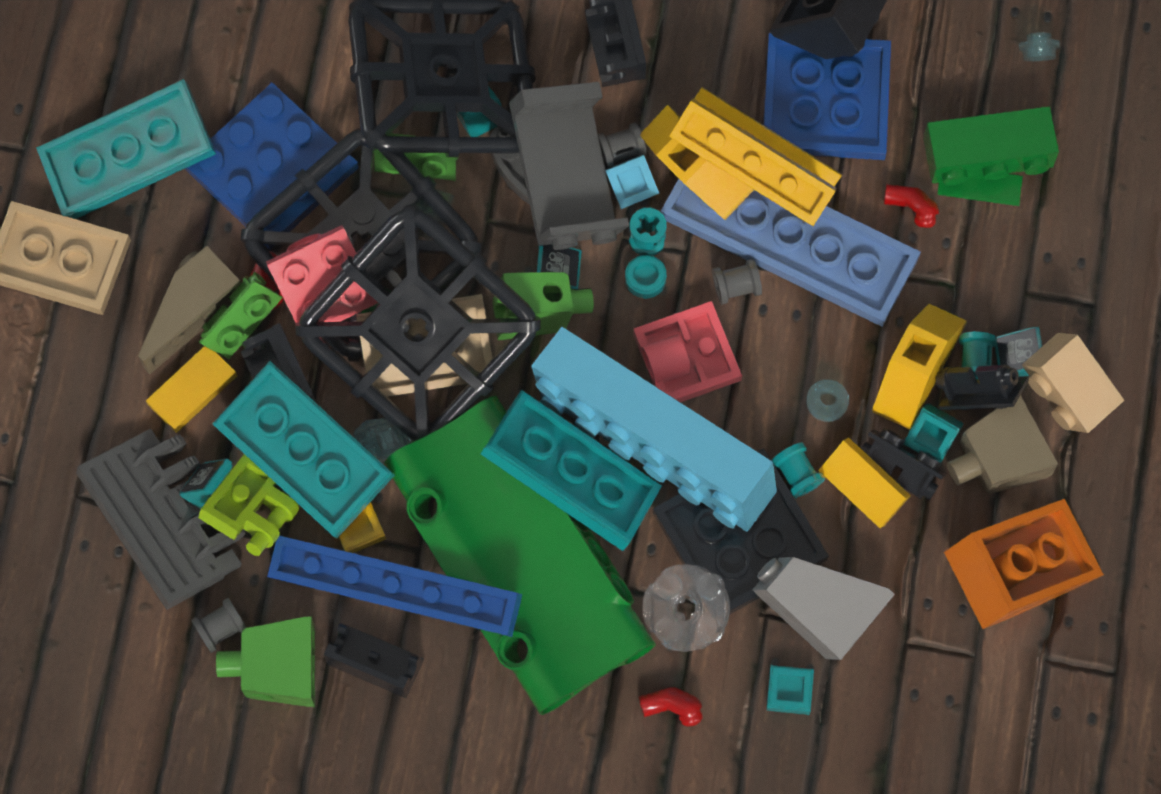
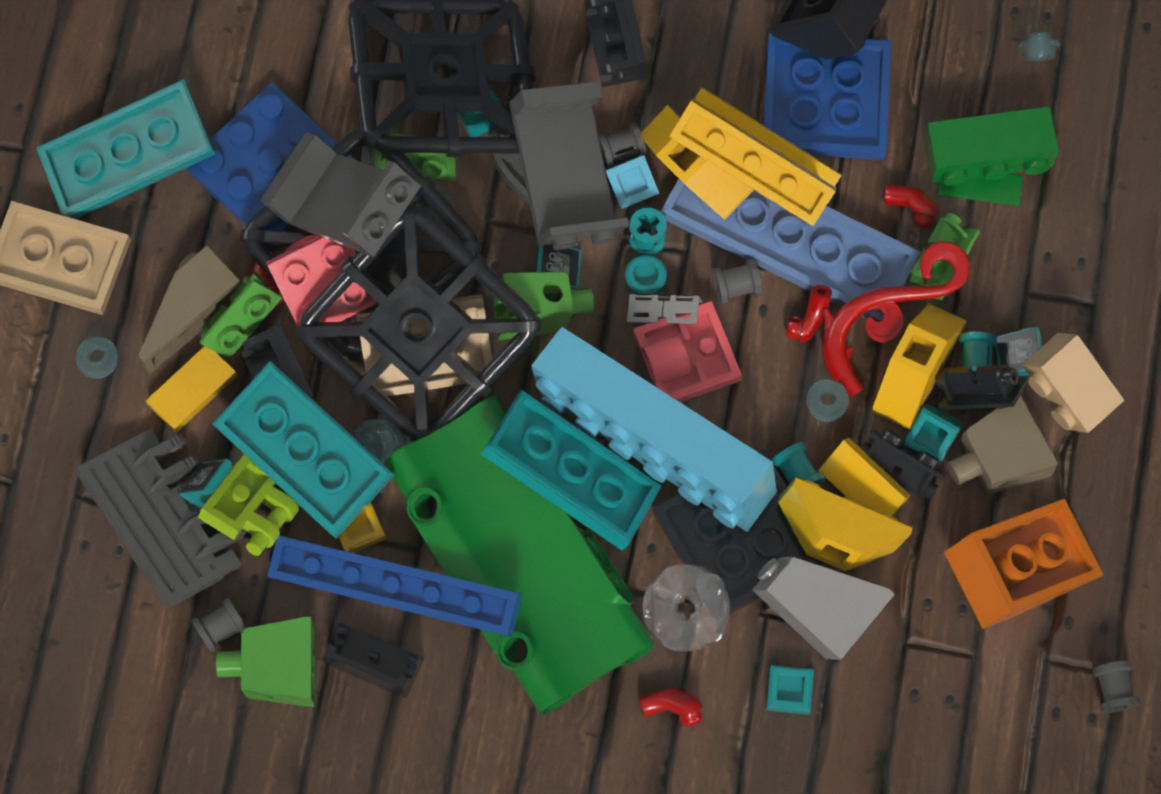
(105, 365): none -> clear light blue plate
(339, 196): none -> dark grey panel
(654, 306): none -> light grey piece
(805, 329): none -> red arm
(836, 327): none -> red plant
(838, 527): none -> yellow slope
(942, 271): none -> bright green hinge
(1116, 686): none -> dark grey bush

